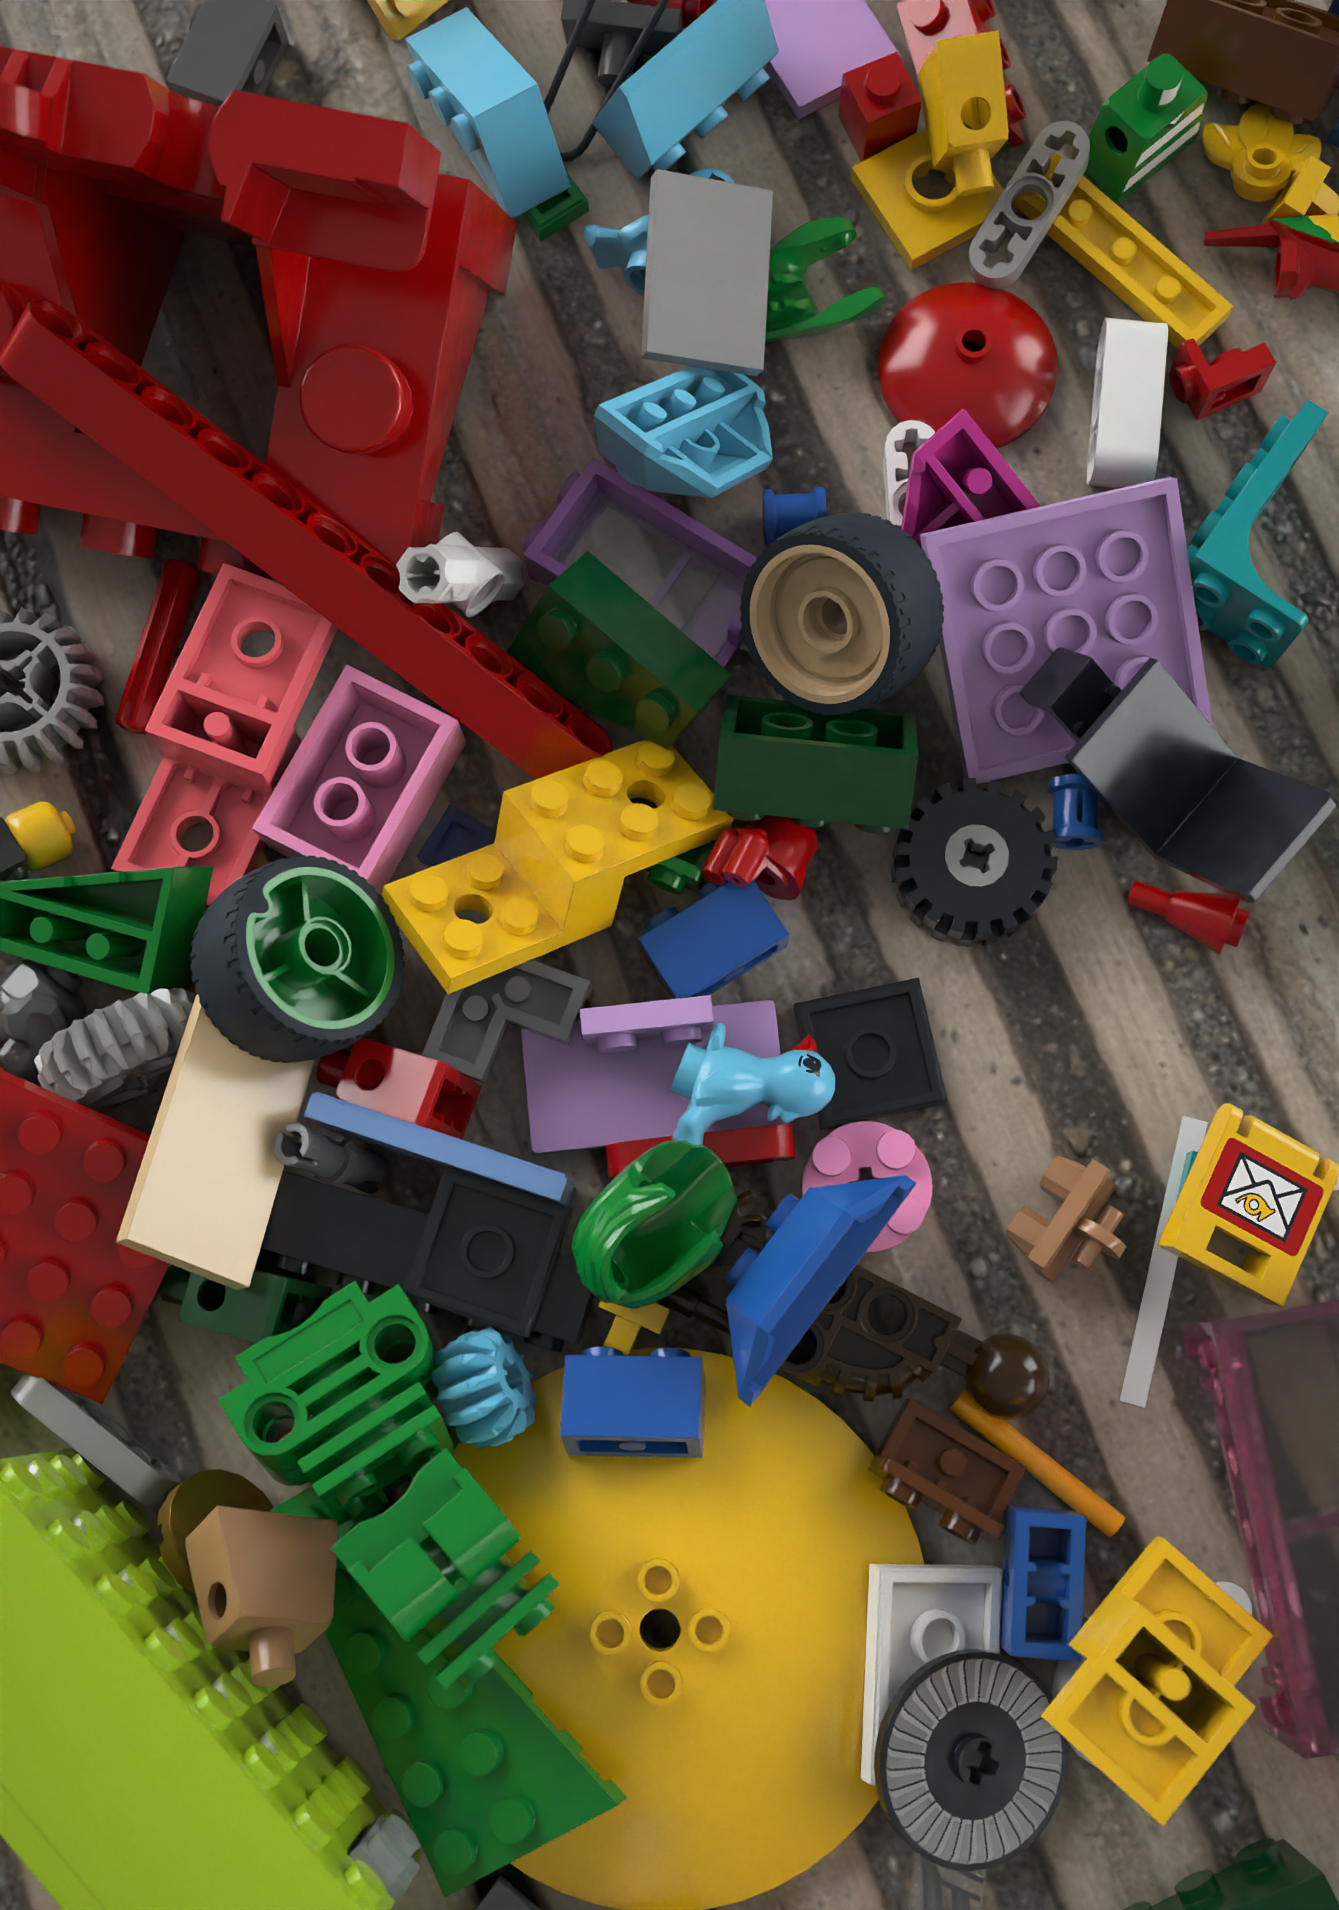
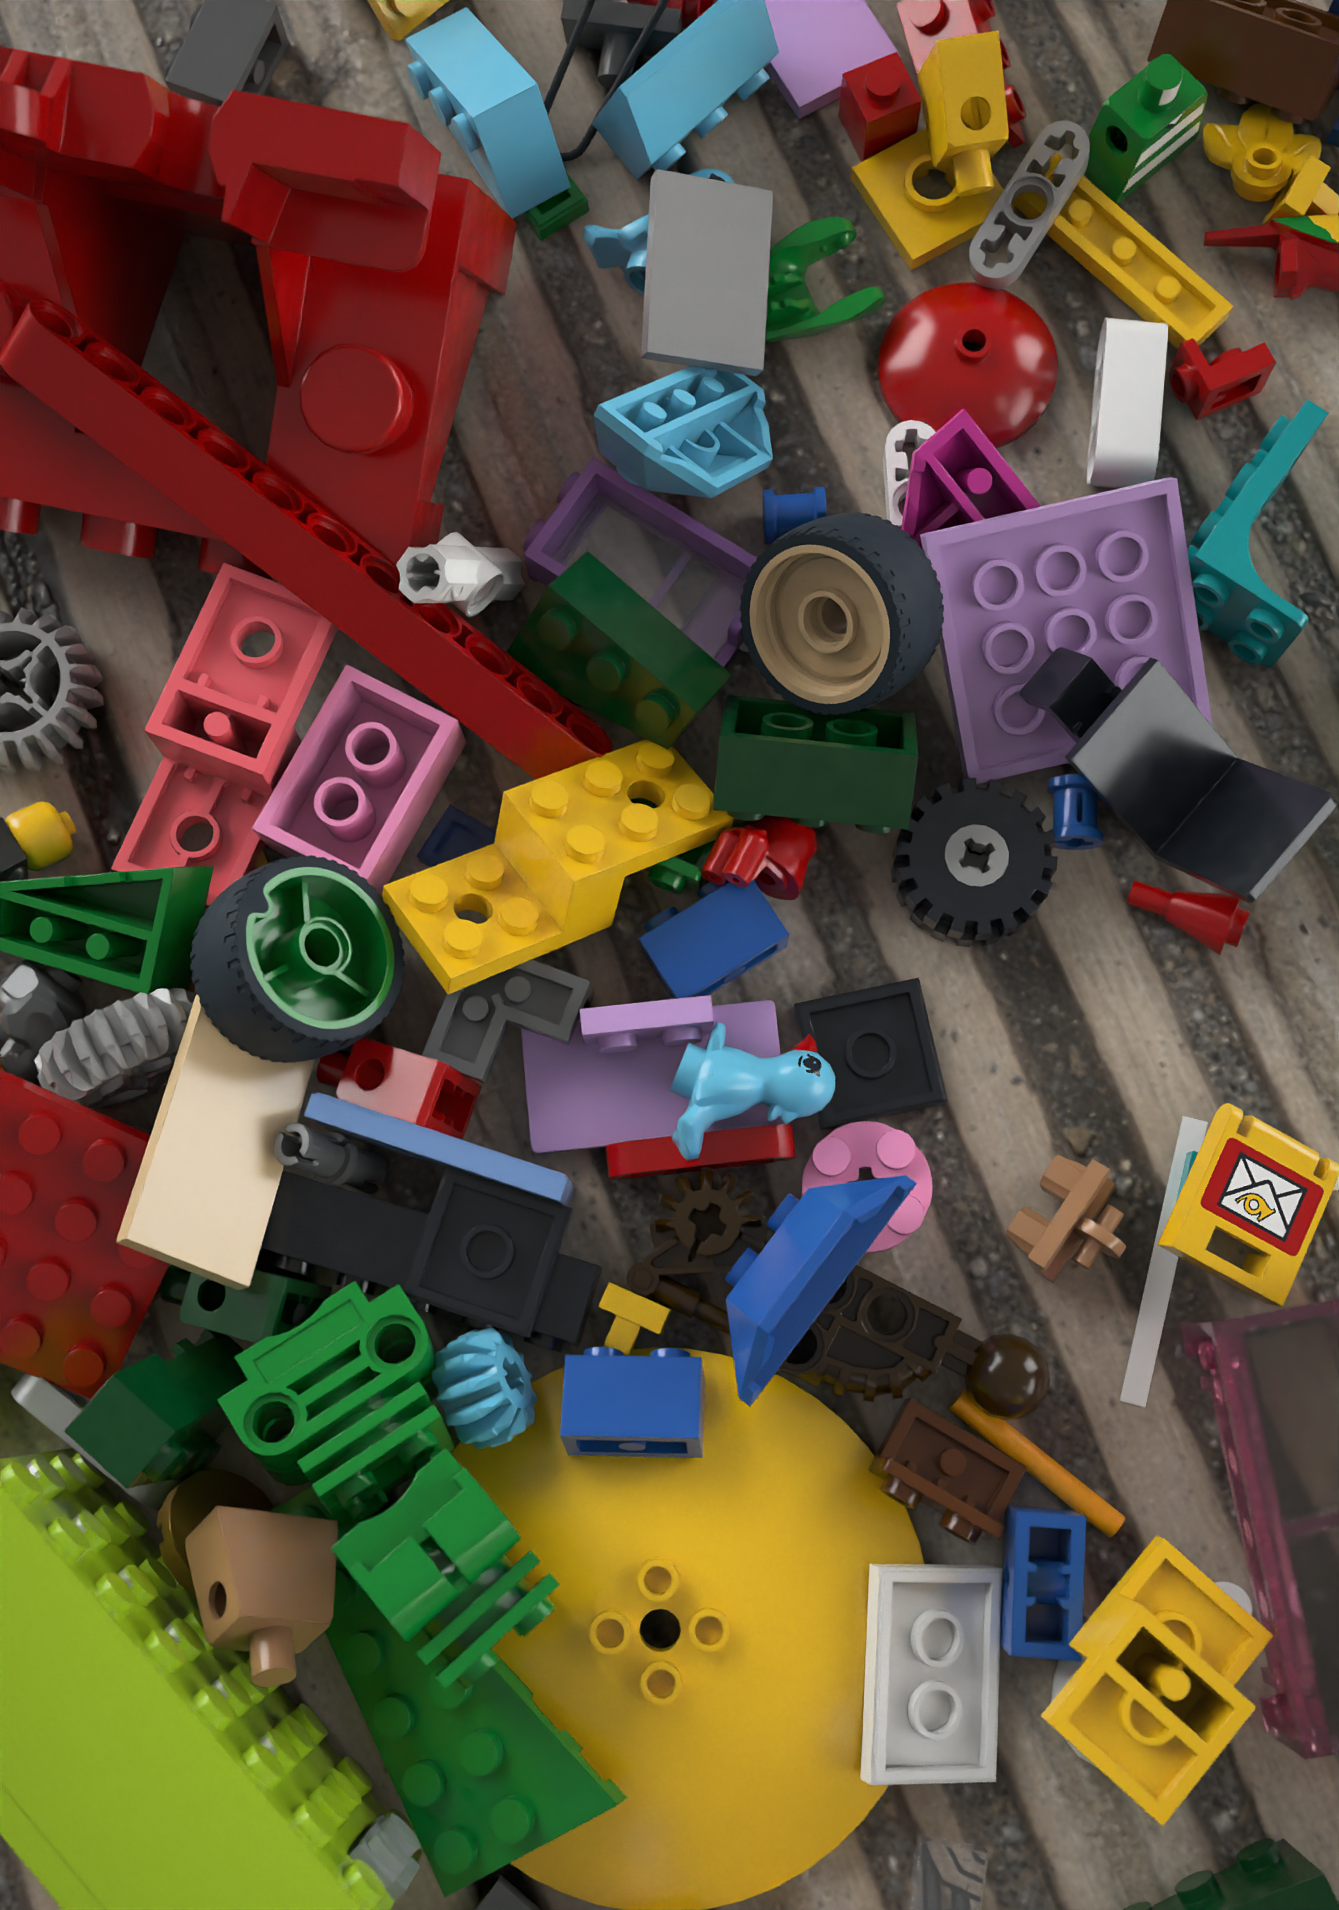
(157, 645): red axle -> none
(161, 1415): none -> dark green wedge
(654, 1225): green hair -> none
(970, 1813): piece -> none

